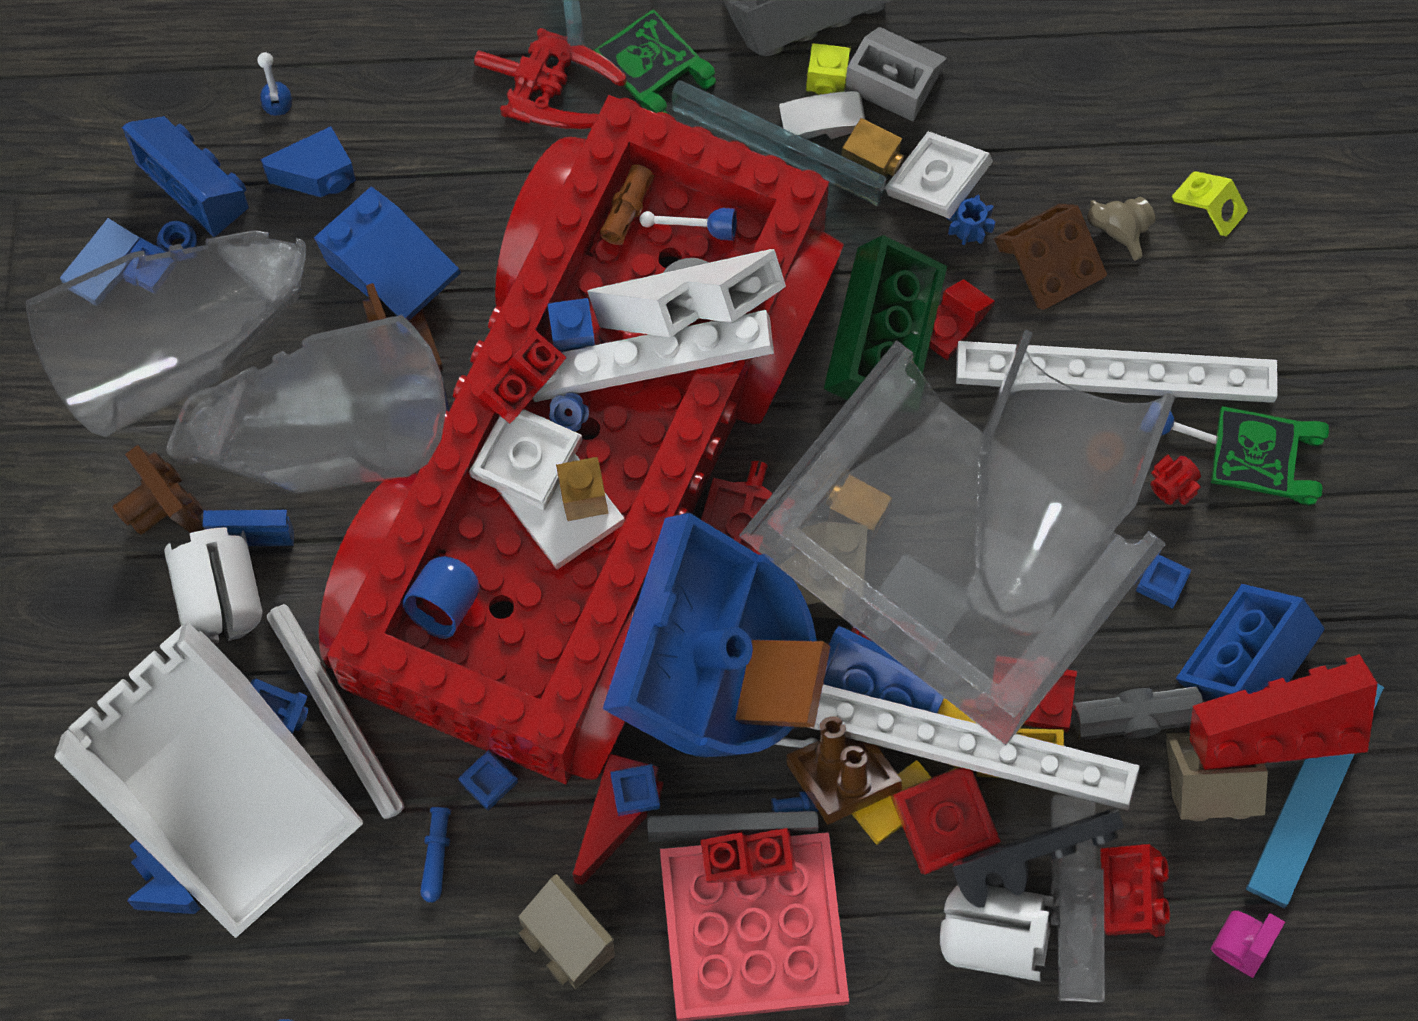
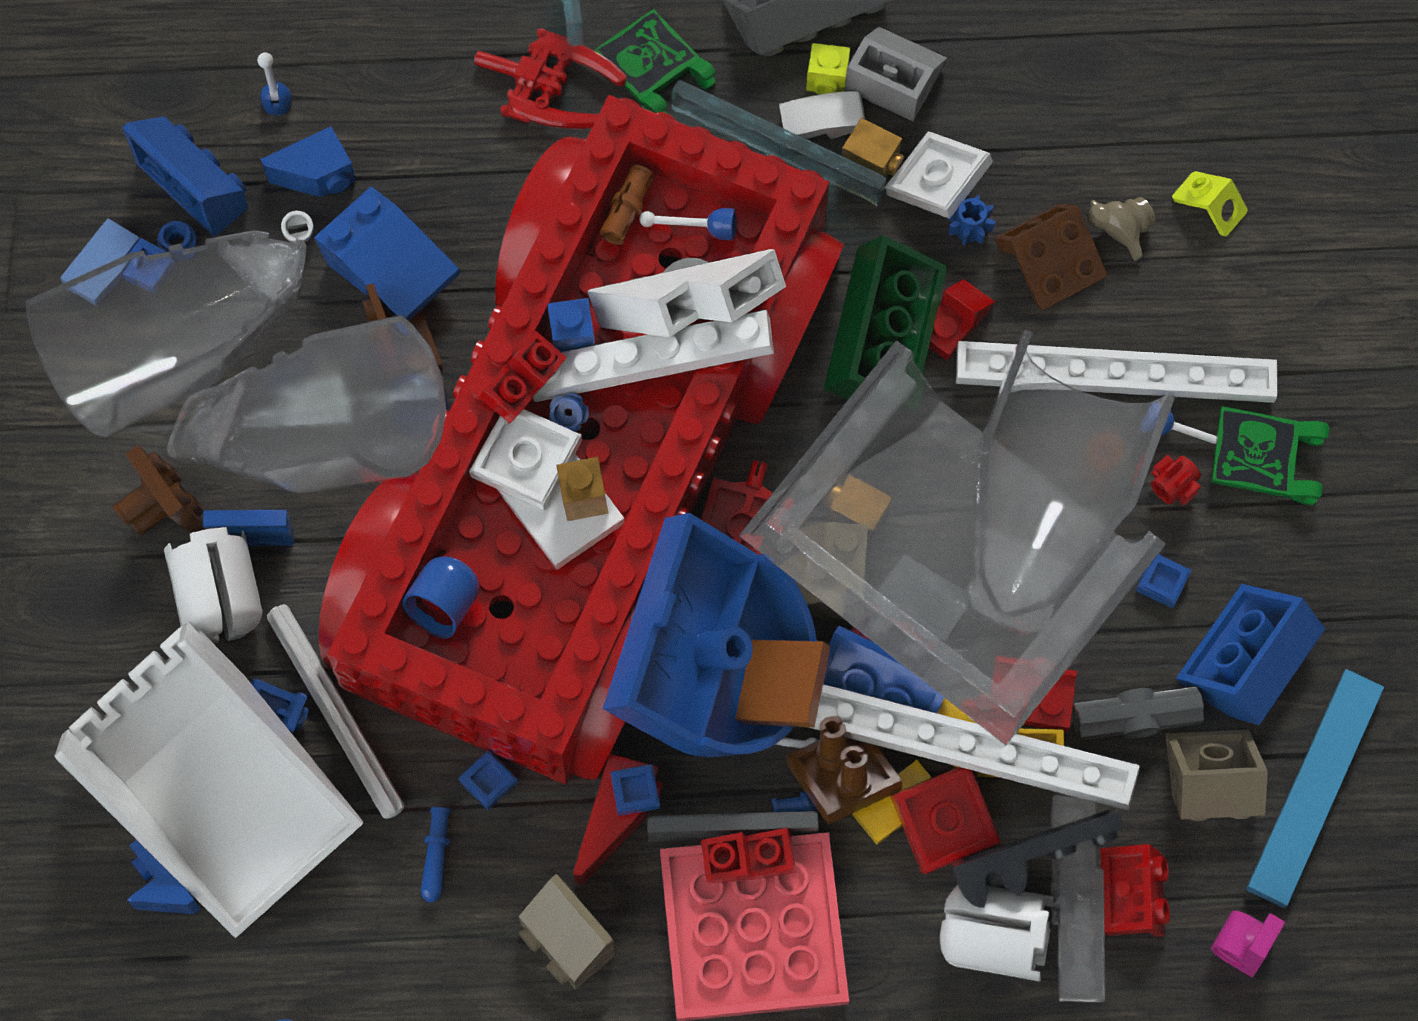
(296, 220): none -> white hinge
(1288, 721): red wedge -> none

